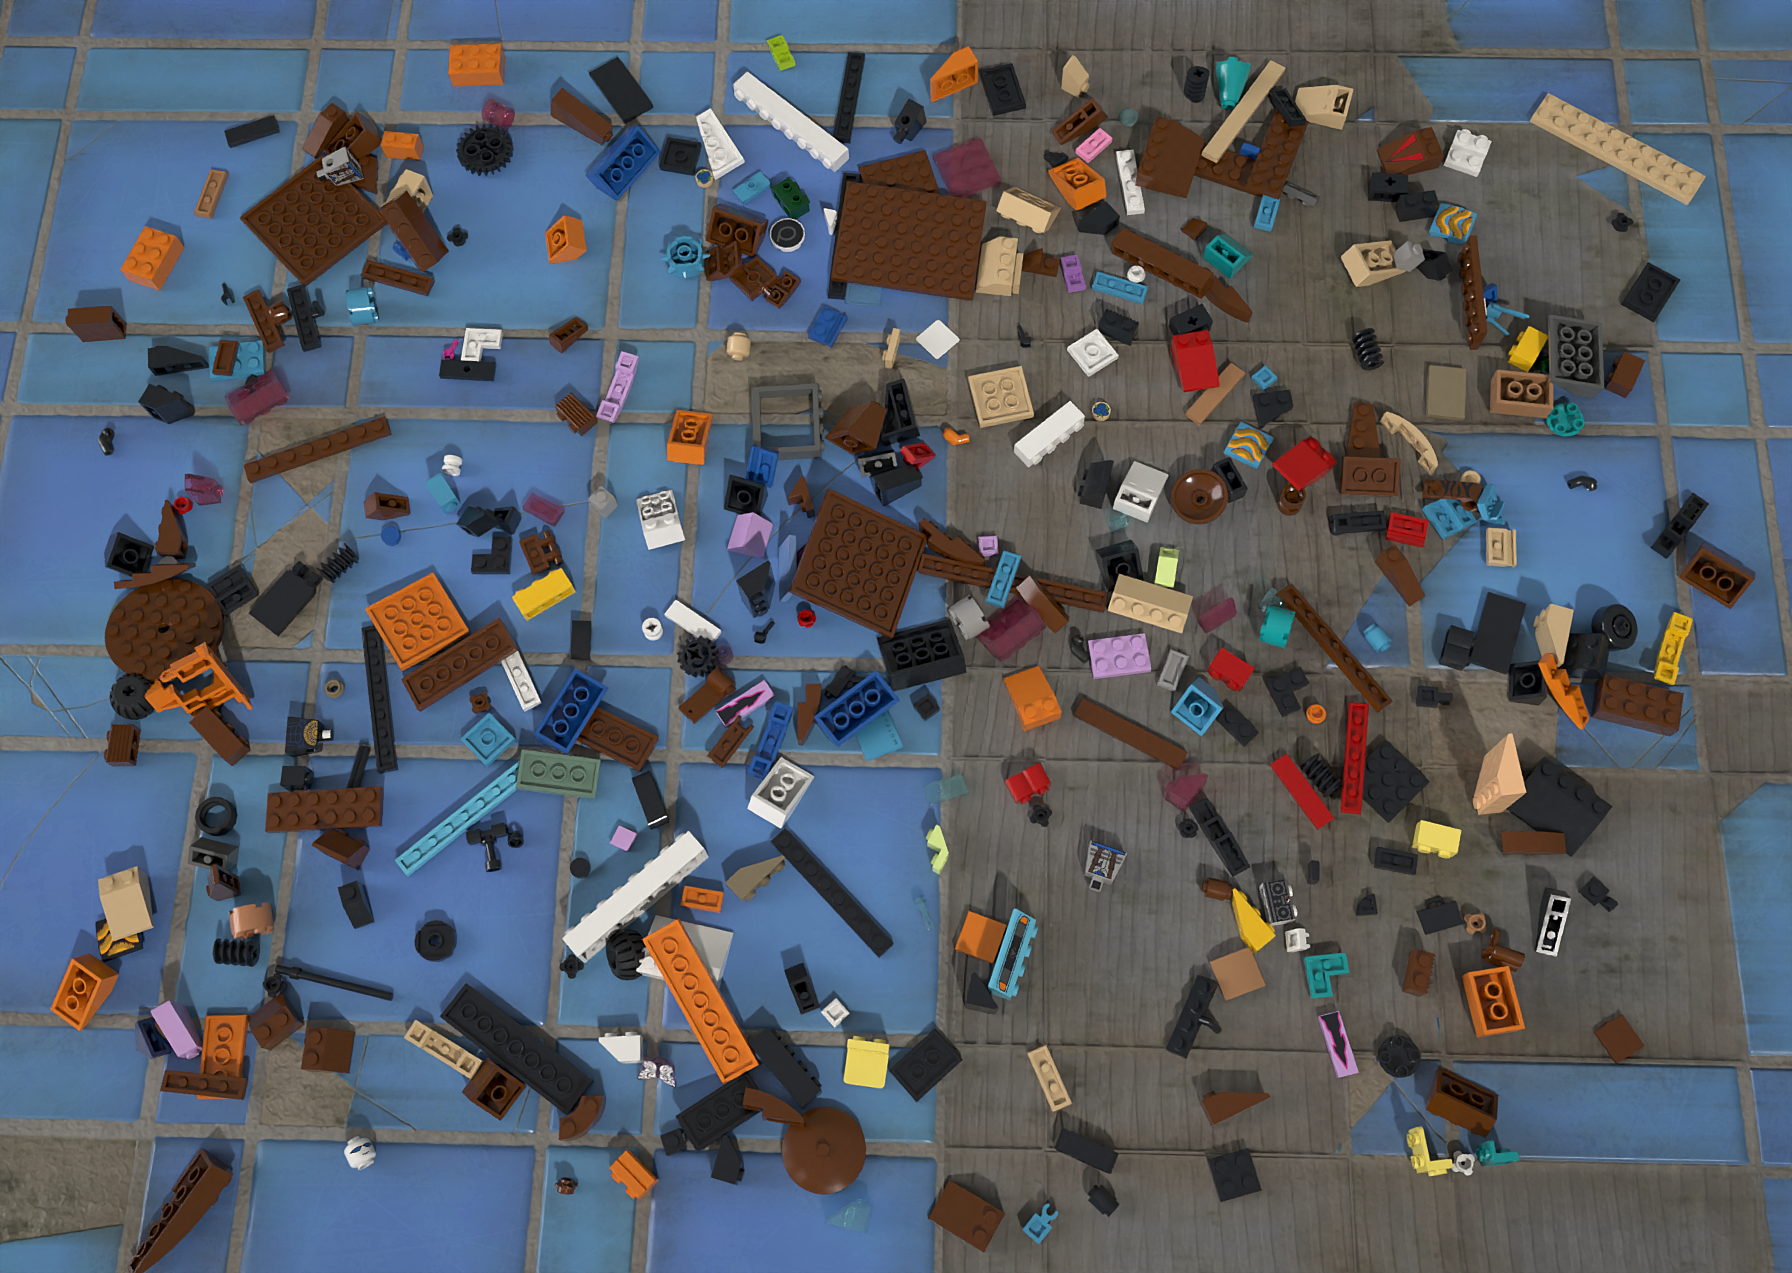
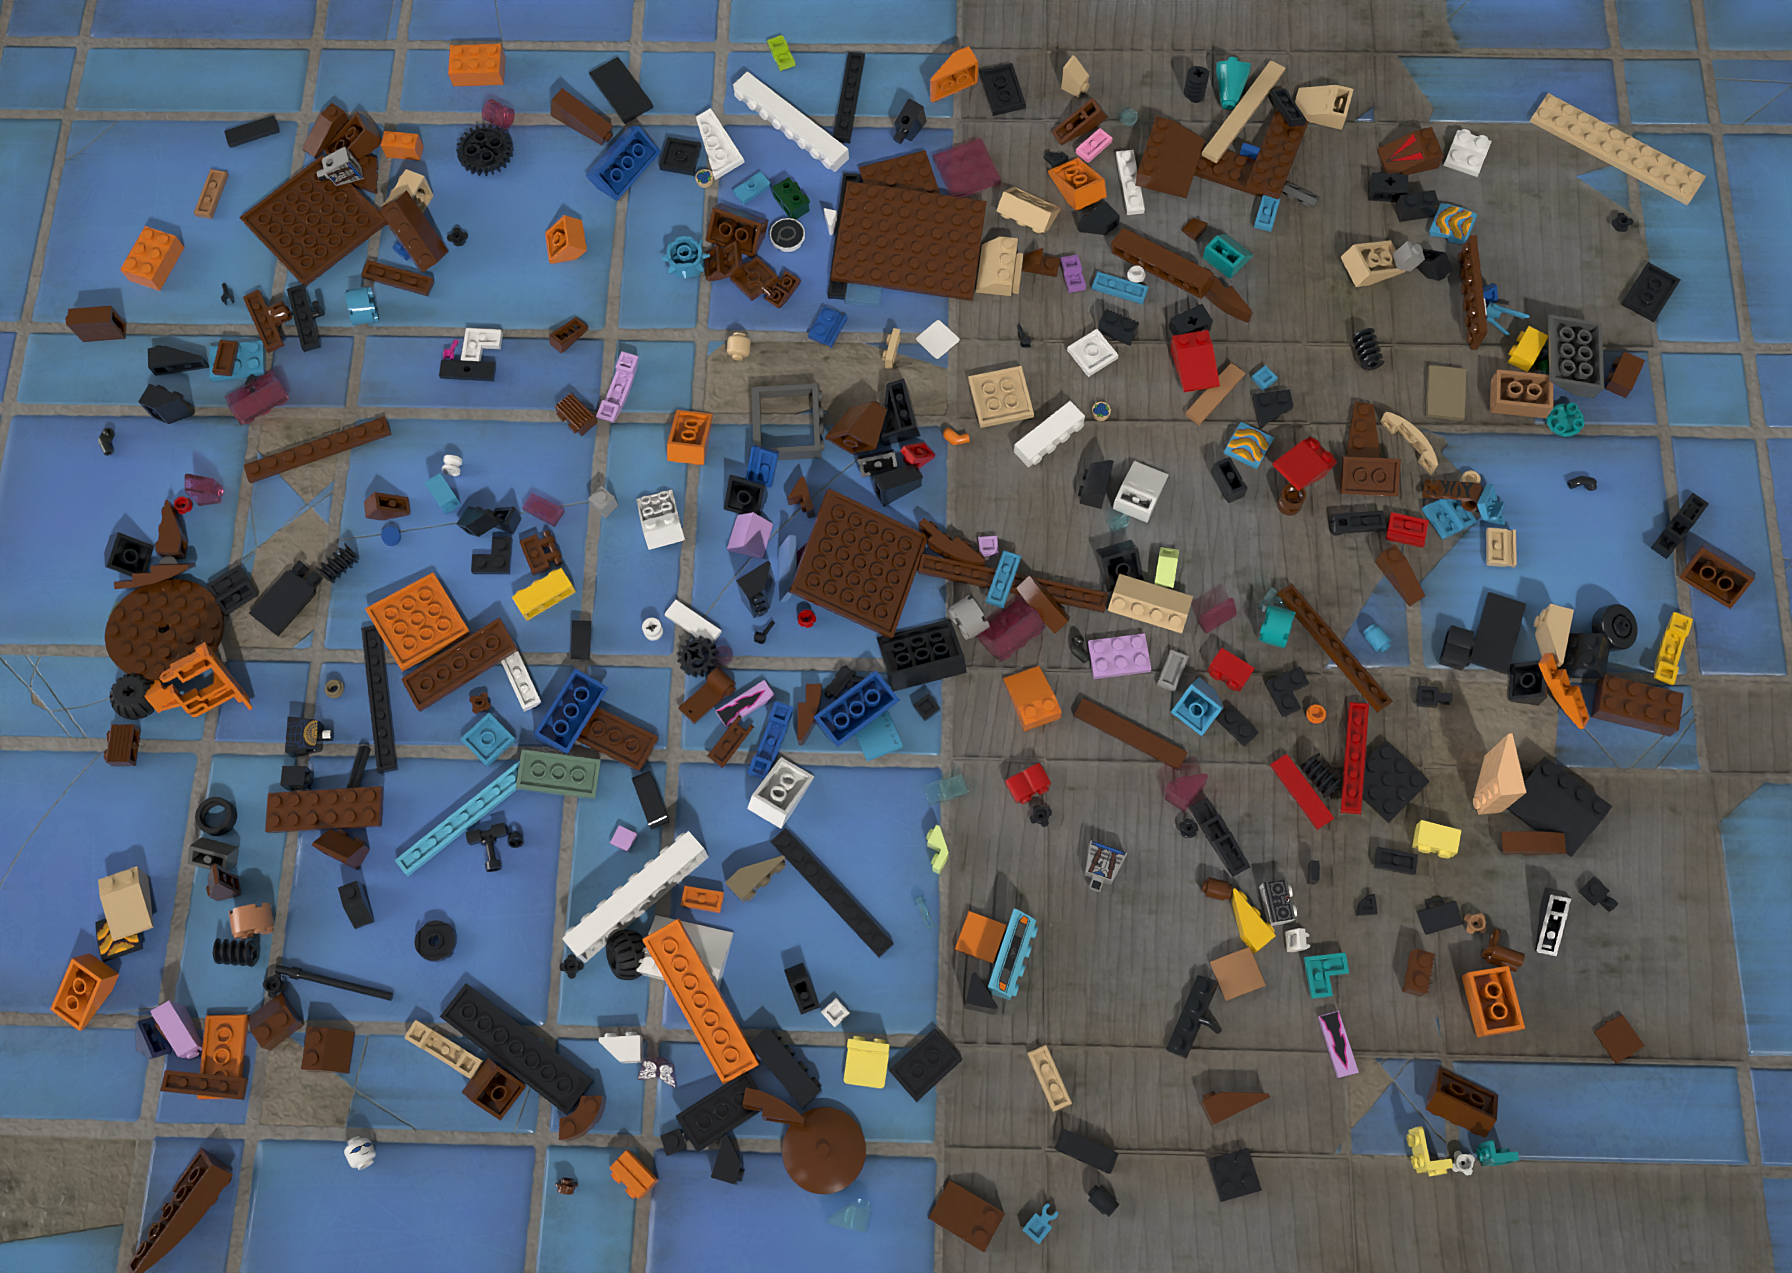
(220, 735): reddish brown brick -> none
(580, 868): black tile -> none
(1196, 485): reddish brown dish -> none
(1399, 1056): black dish -> none

